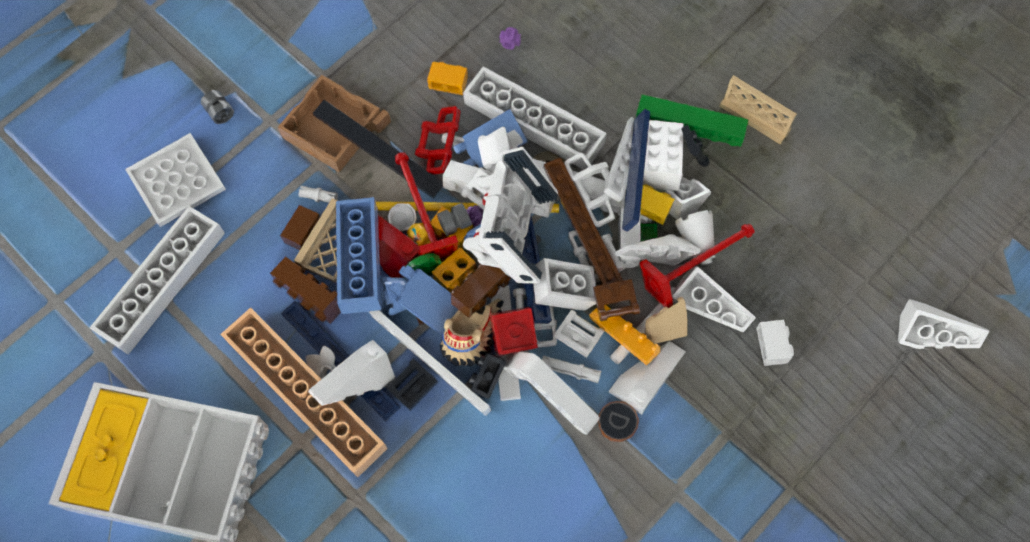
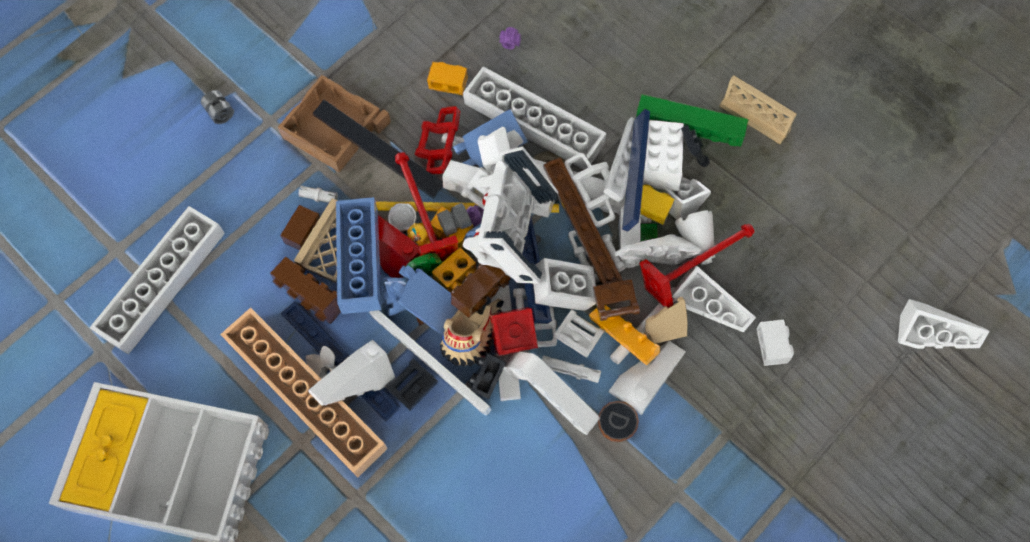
(175, 179): white plate -> none

